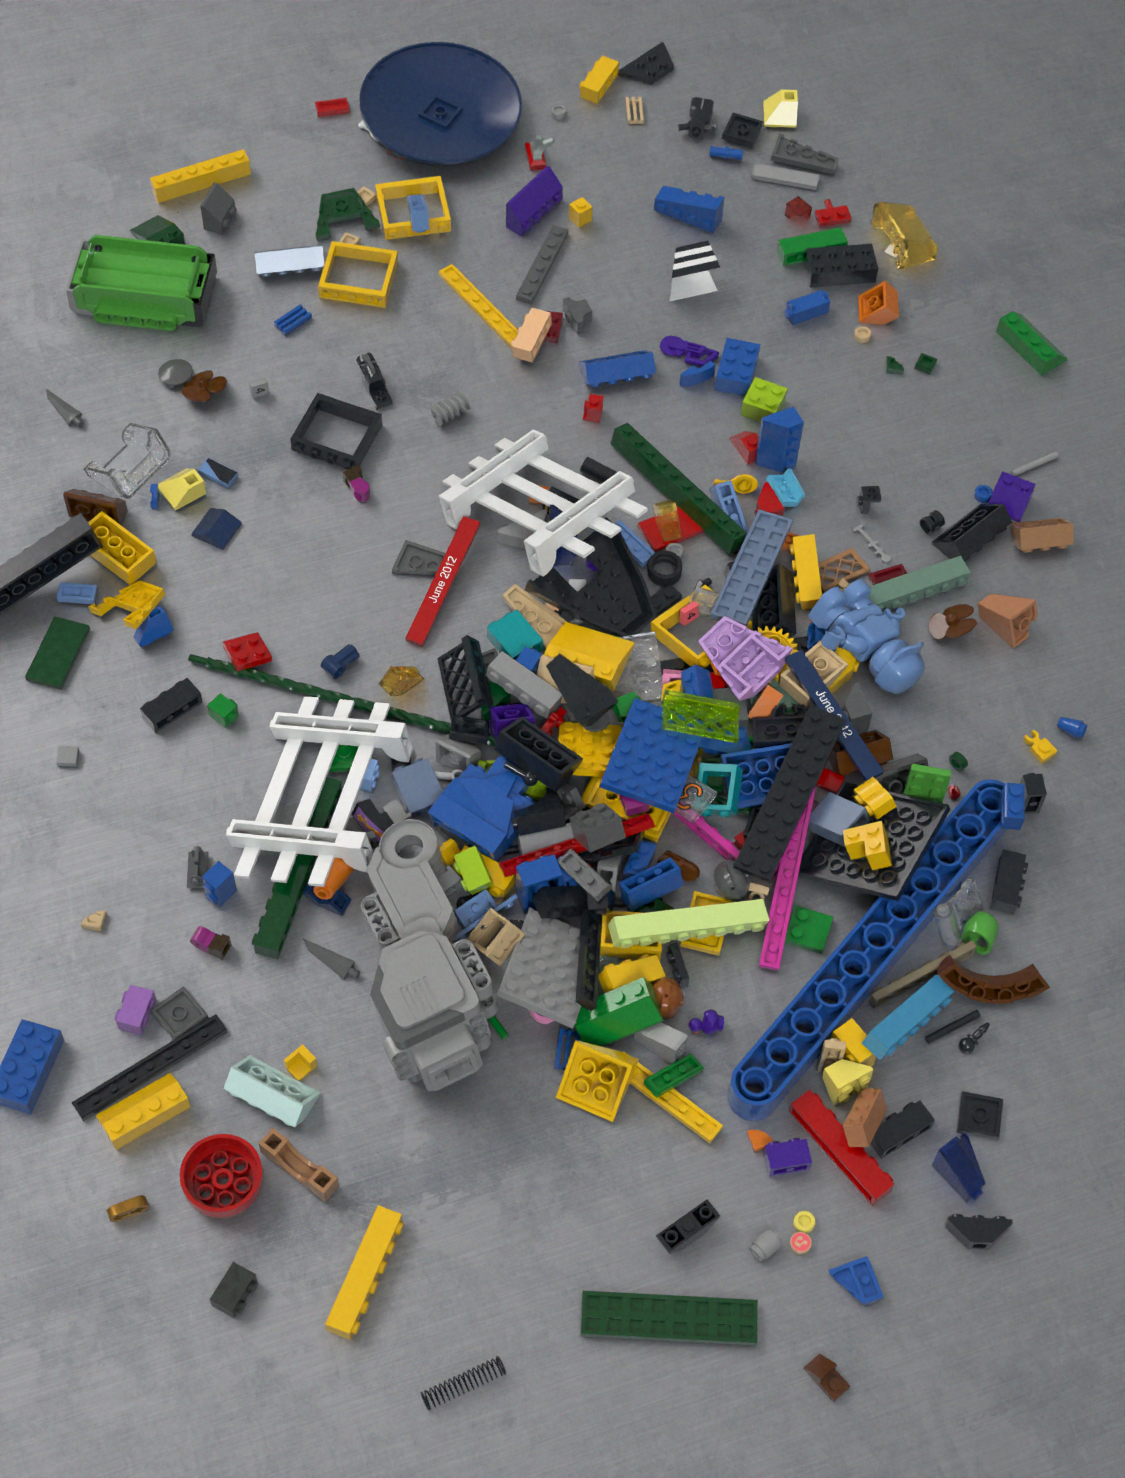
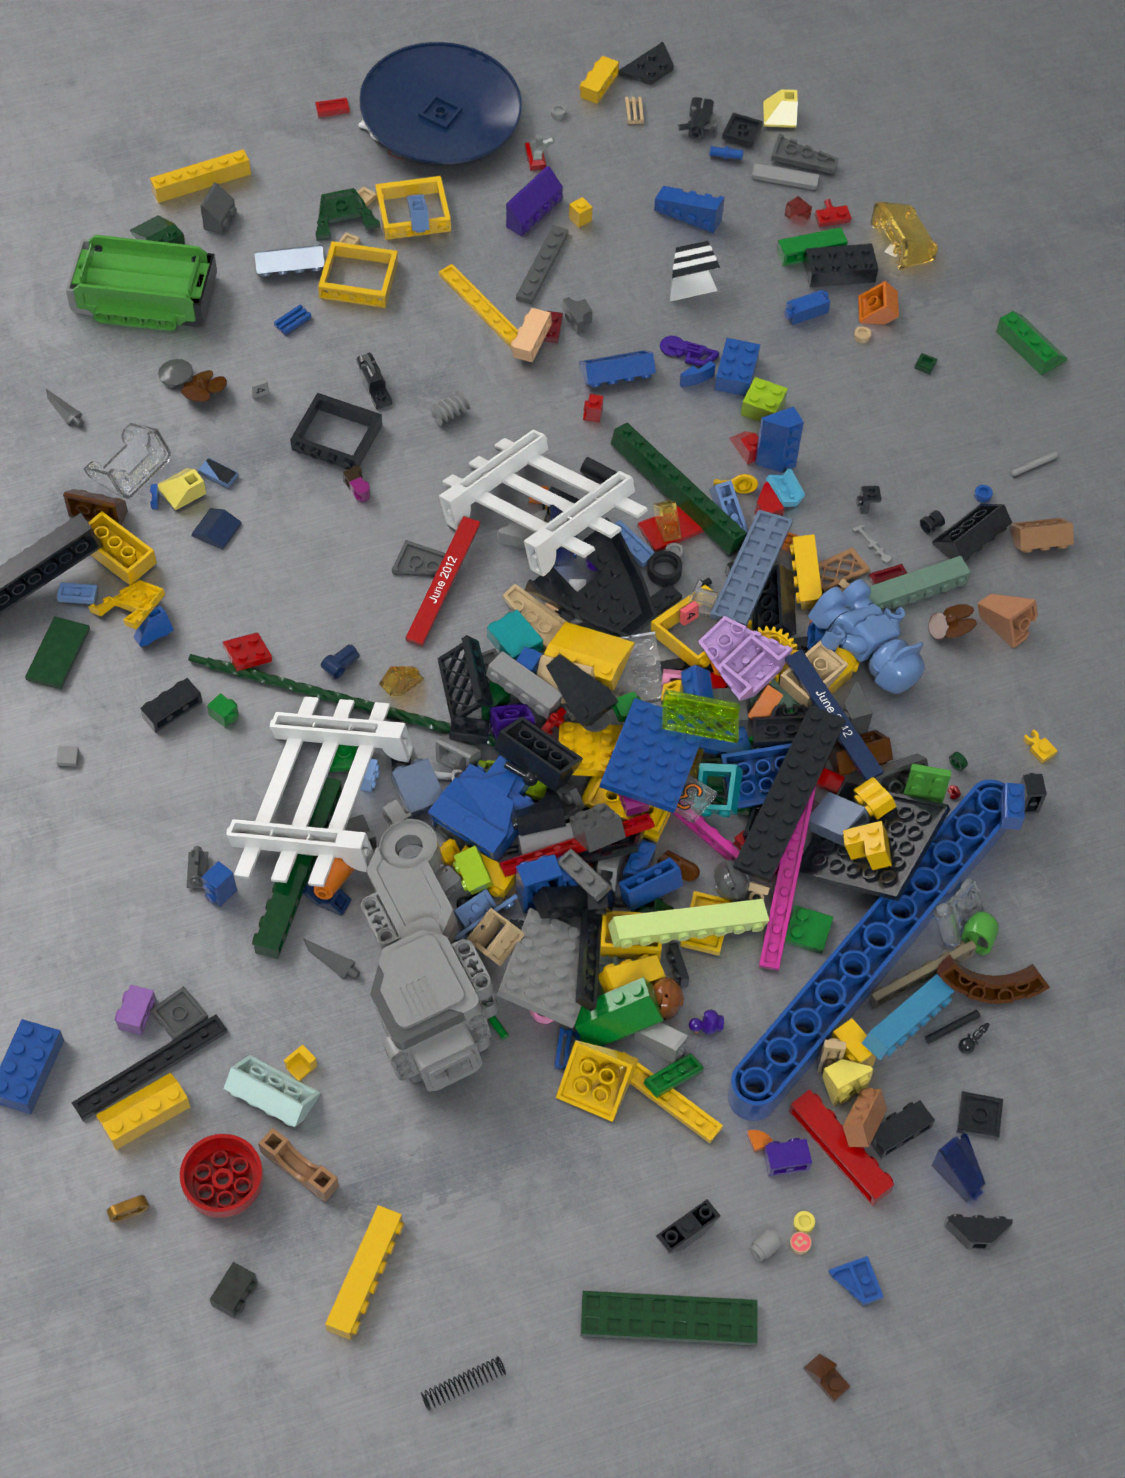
(95, 921): tan tile -> none
(211, 942): leg -> none
(370, 819): black slope -> none
(893, 366): dark green tile -> none
(1009, 882): black brick -> none
(1013, 493): dark purple slope -> none
(1072, 726): blue cone -> none

